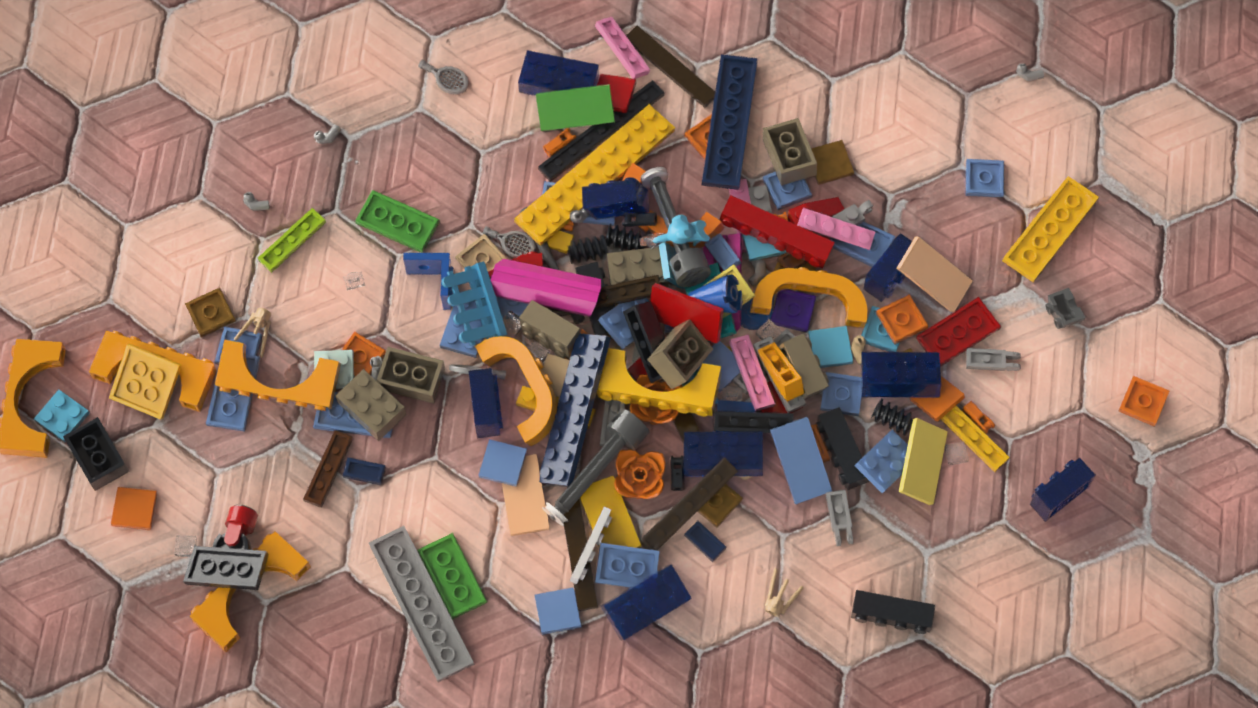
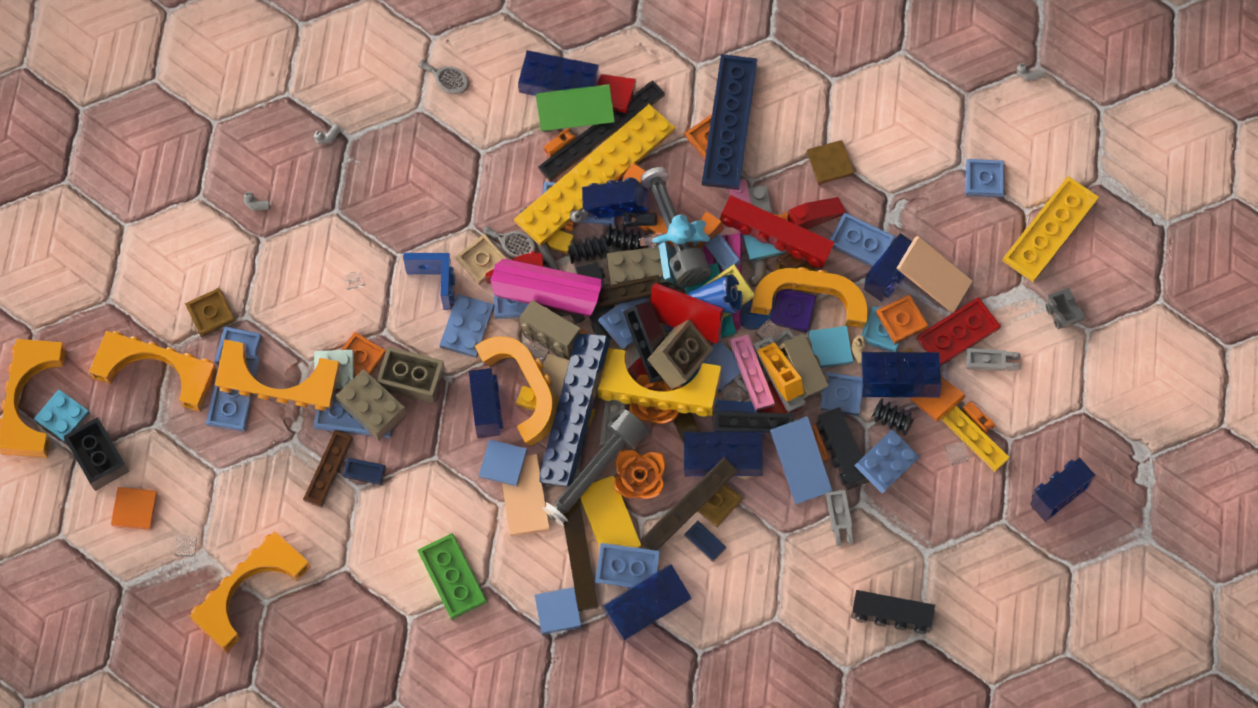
(145, 381): yellow plate -> none
(230, 559): plate -> none
(261, 319): tan plant -> none
(291, 240): lime plate -> none
(376, 363): light grey arm -> none
(397, 221): bright green tile -> none
(421, 603): light grey plate -> none
(464, 369): light grey piece -> none
(485, 301): dark azure fence -> none
(512, 323): clear plate -> none
(588, 553): white plate -> none
(622, 47): bright pink plate -> none
(671, 66): dark brown tile -> none
(677, 475): black bar -> none
(775, 606): tan plant -> none
(786, 194): medium blue tile -> none
(789, 151): dark tan brick -> none
(836, 228): bright pink plate -> none
(853, 214): light grey plate -> none
(923, 461): light yellow tile -> none
(1143, 401): orange plate -> none

